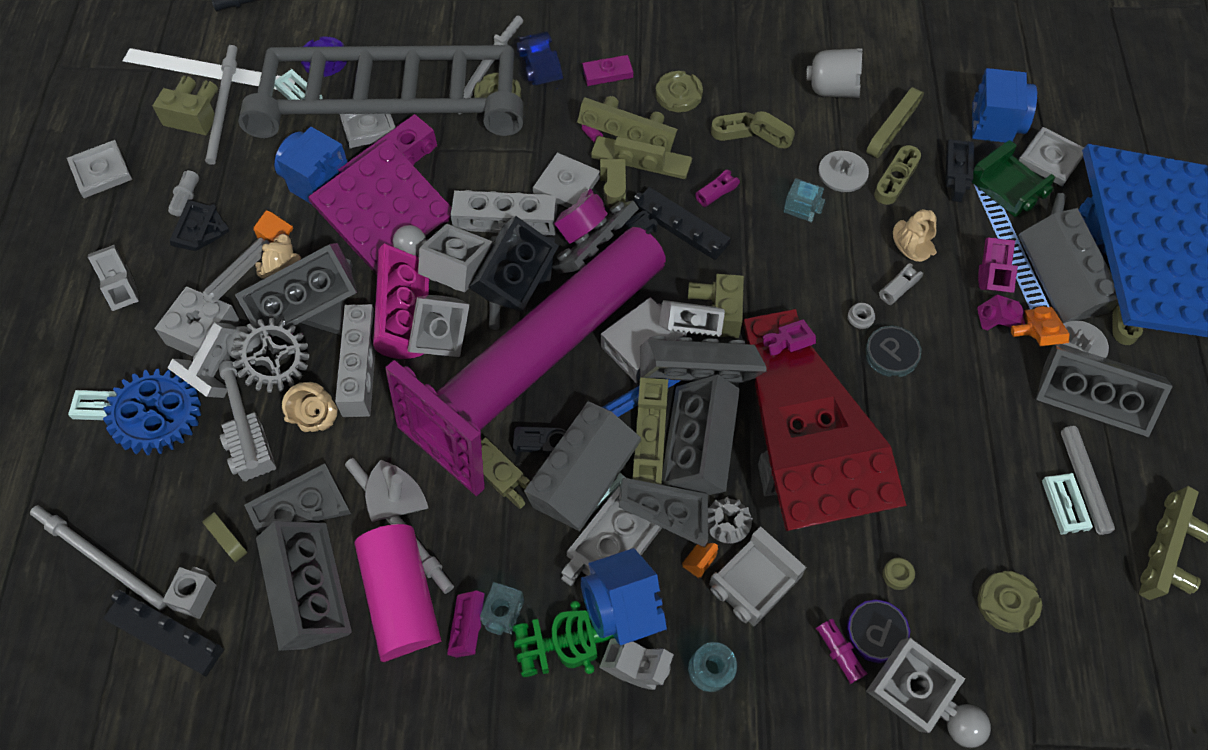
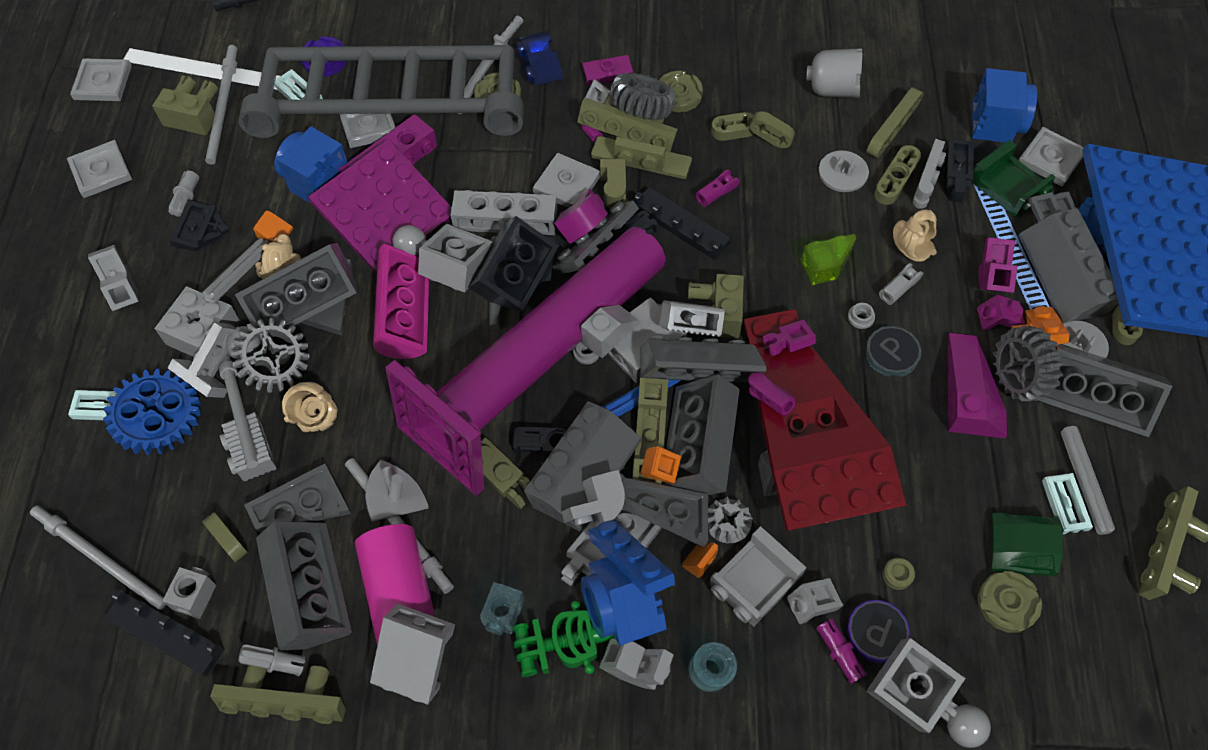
(101, 79): none -> light grey plate
(271, 659): none -> light grey axle
(287, 704): none -> olive plate
(356, 362): light grey brick -> none
(410, 653): none -> light grey panel
(438, 325): light grey slope -> none
(466, 624): magenta plate -> none
(584, 358): none -> light grey plate
(598, 92): none -> light grey slope
(604, 498): none -> light grey brick
(607, 328): none -> light grey slope
(631, 557): none -> blue plate
(642, 96): none -> dark grey gear
(660, 464): none -> orange slope
(771, 394): none -> magenta bar
(804, 200): clear light blue brick -> none
(814, 600): none -> light grey bracket
(827, 258): none -> clear neon green slope
(929, 175): none -> light grey plate
(972, 392): none -> magenta wedge
(1026, 544): none -> dark green slope
(1028, 363): none -> dark grey gear
(1048, 204): none -> dark grey slope

